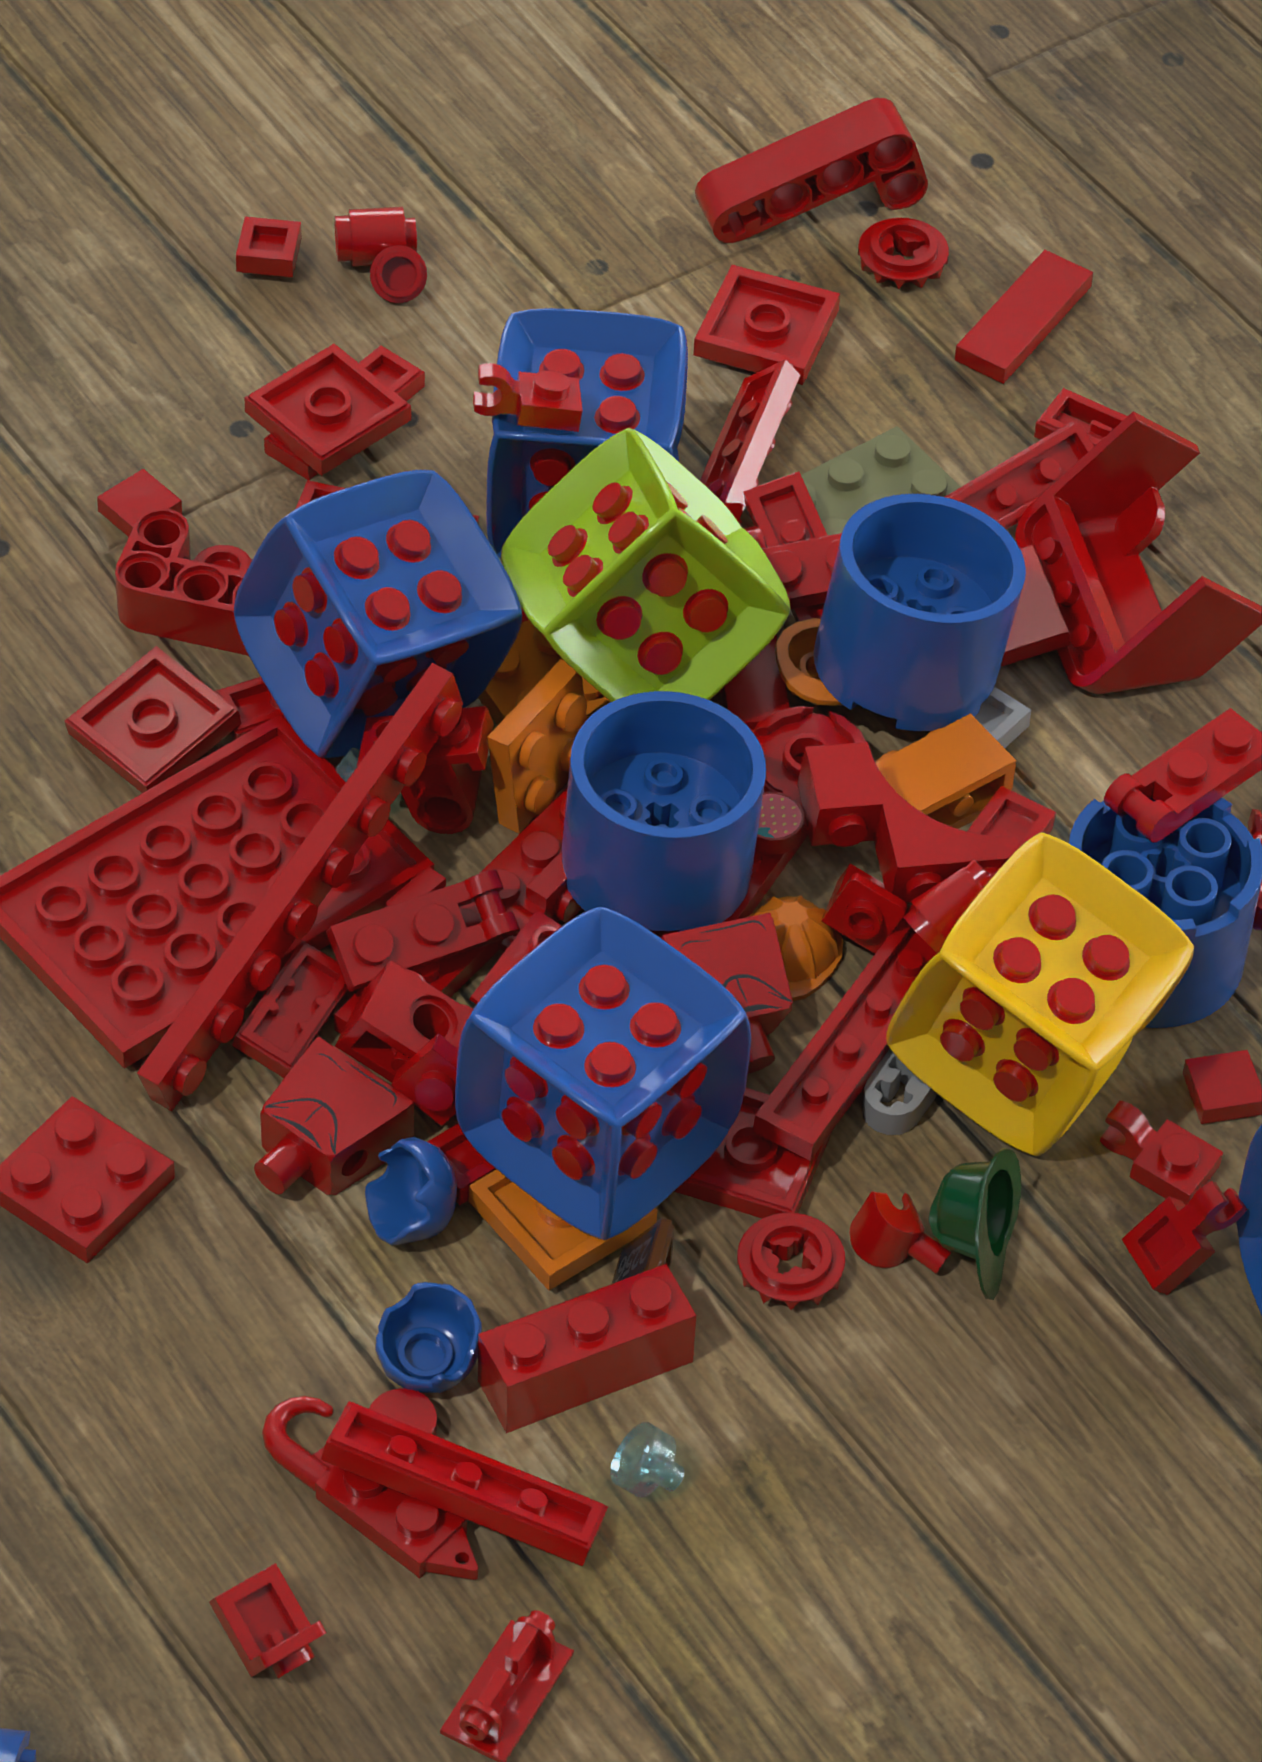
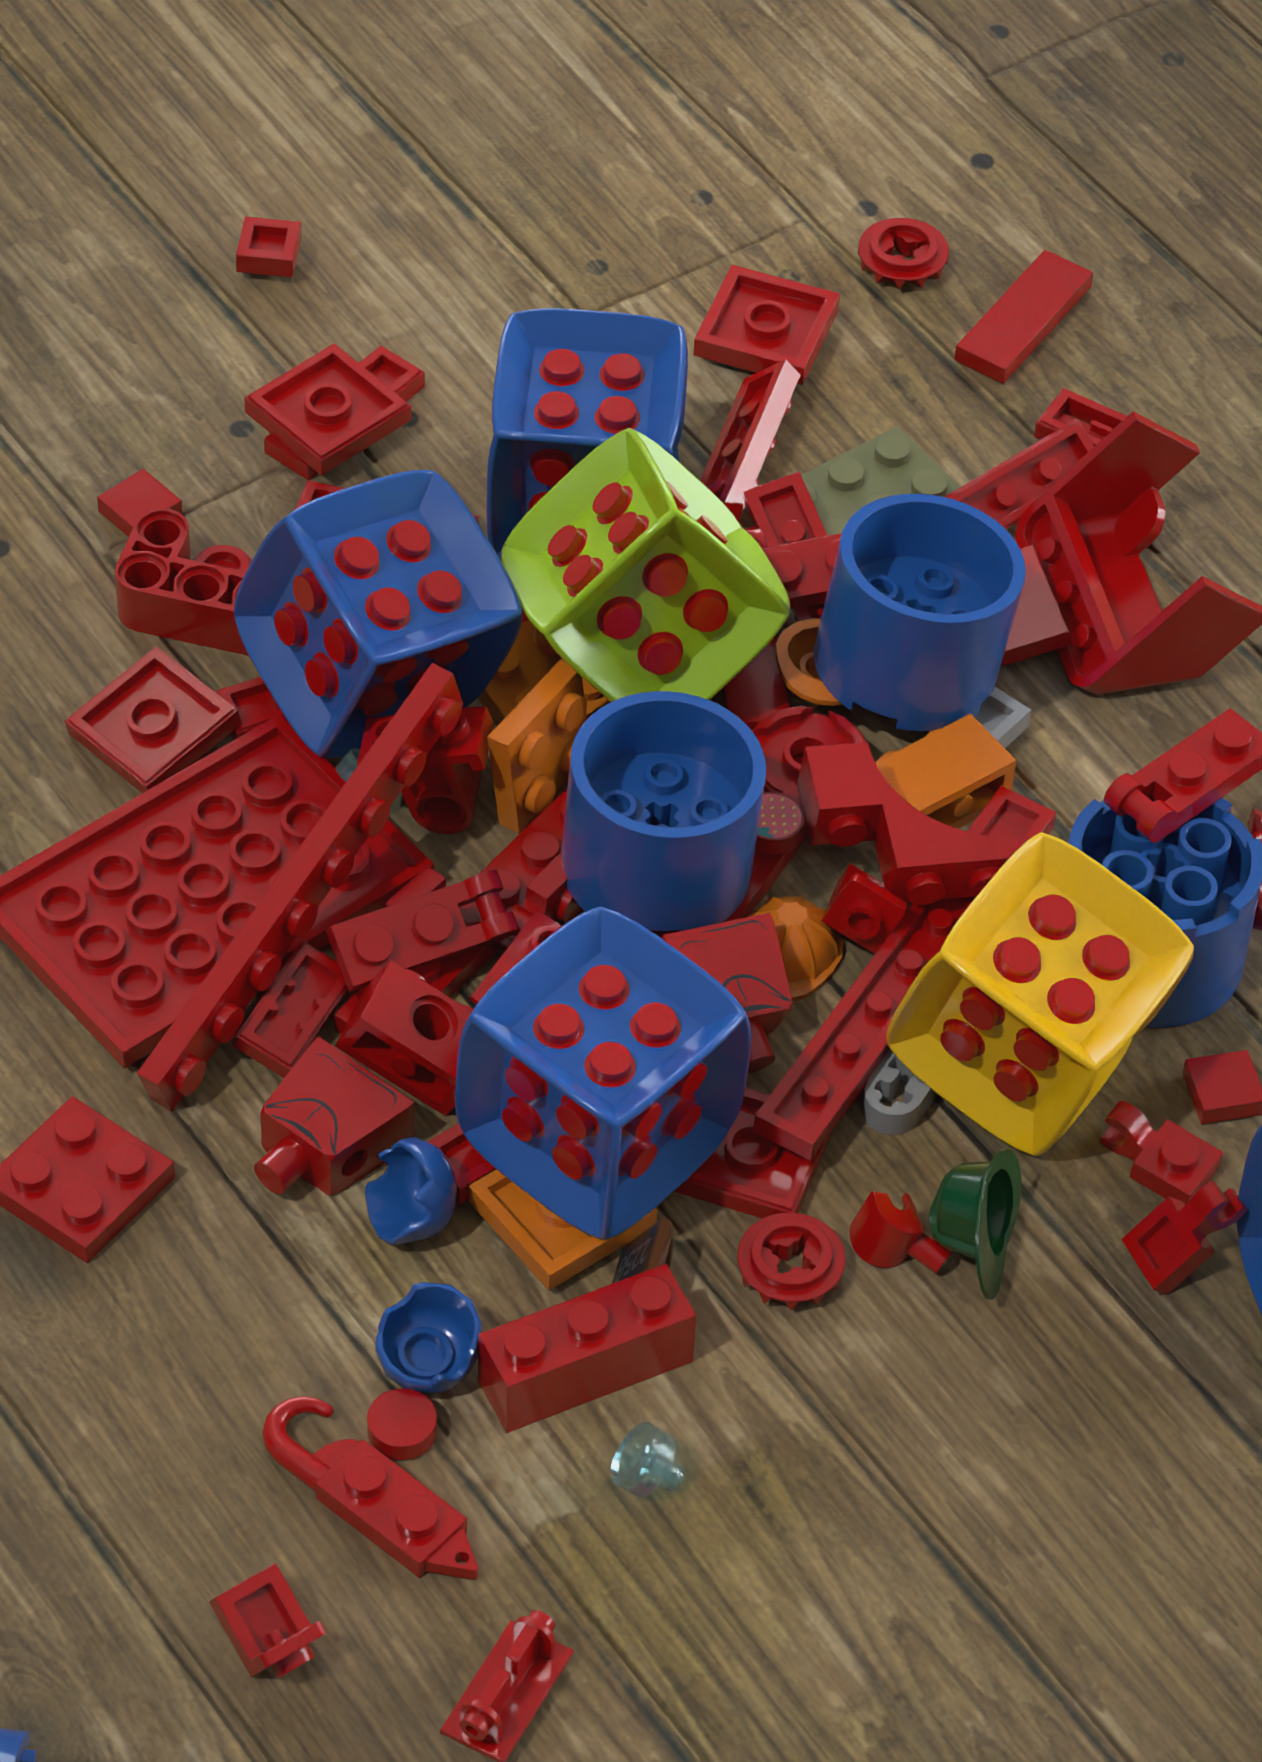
(370, 231): red brick -> none
(398, 274): red plate -> none
(431, 1079): red plate -> none
(464, 1483): red tile -> none
(537, 399): red plate -> none
(814, 168): red beam -> none
(943, 904): red cone -> none

